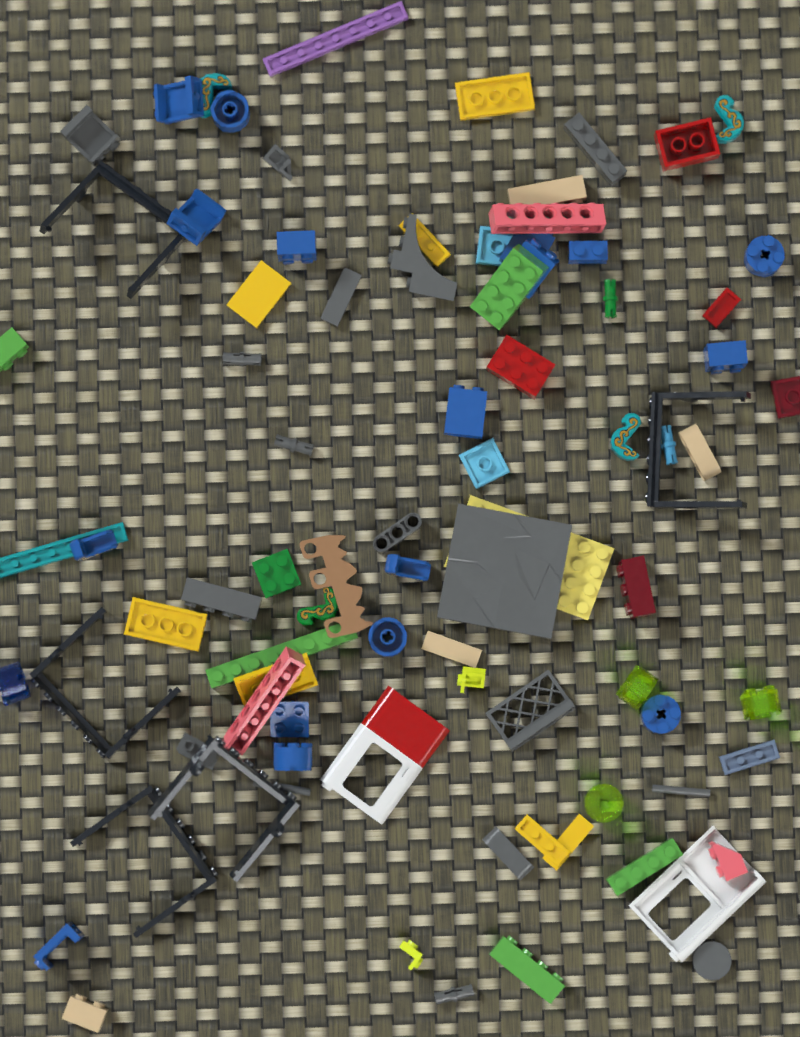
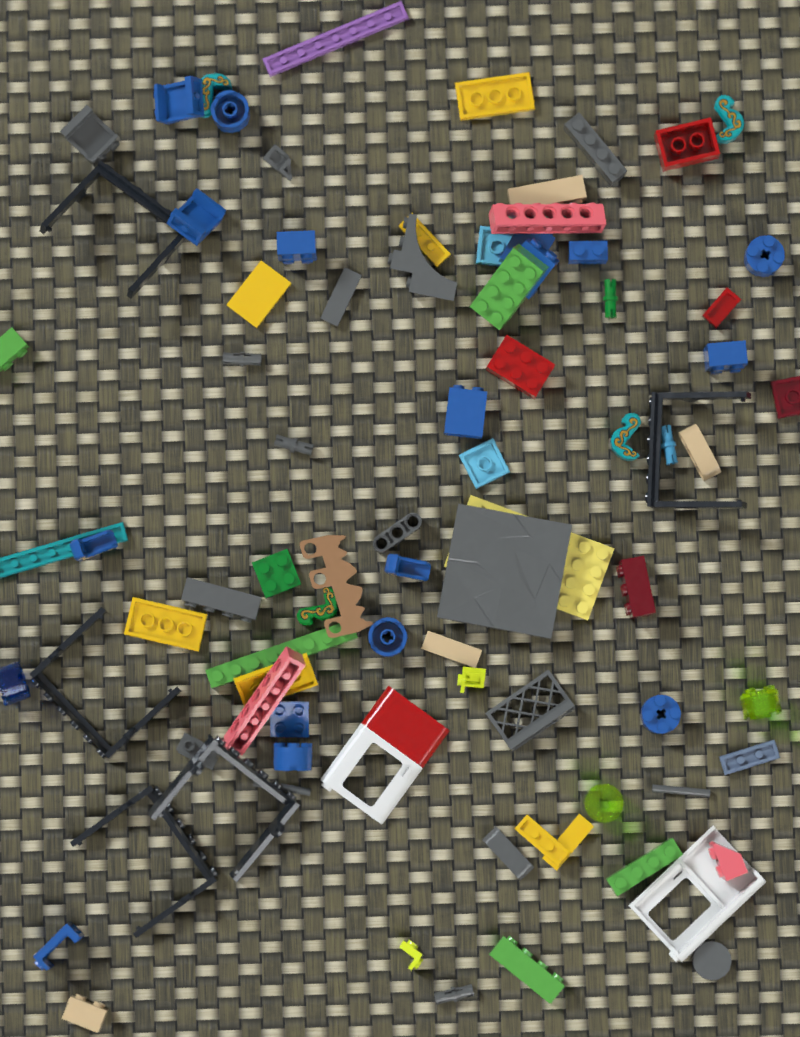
(638, 687): clear neon green brick -> none

